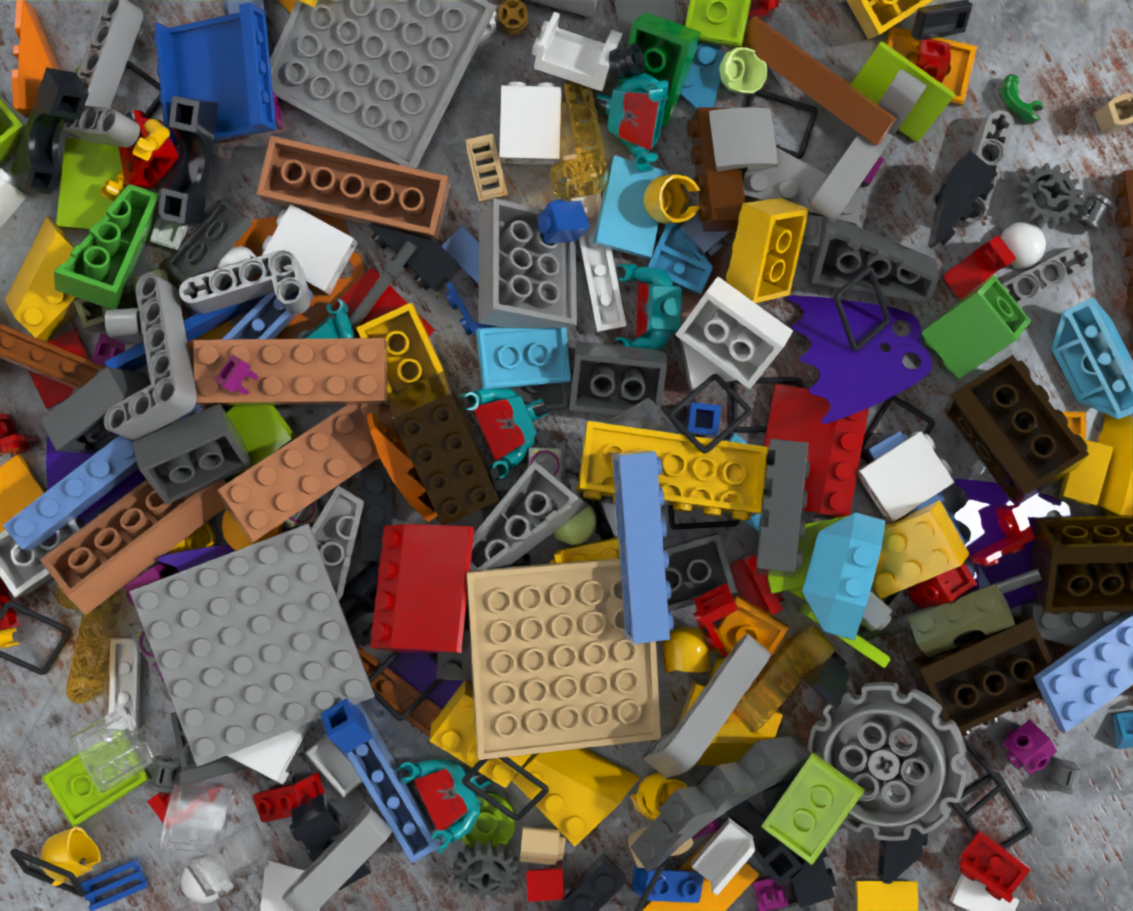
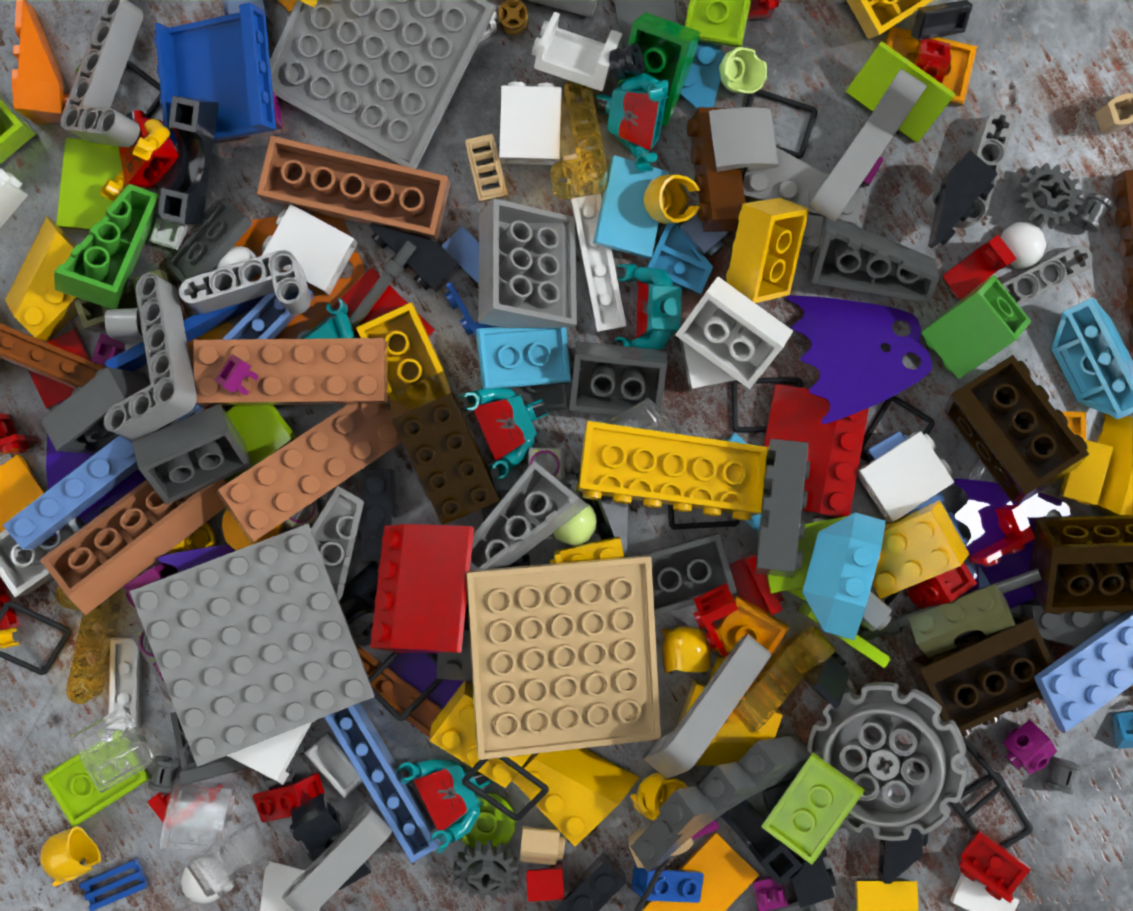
(19, 856): black piece -> none
(57, 101): black arch -> none
(346, 725): blue brick -> none
(400, 467): orange slope -> none
(562, 221): blue brick -> none
(641, 546): medium blue brick -> none
(703, 419): blue brick -> none
(724, 855): white panel -> none
(727, 431): black piece -> none
(818, 81): dark orange tile -> none
(869, 269): black piece -> none
(1010, 96): green piece -> none

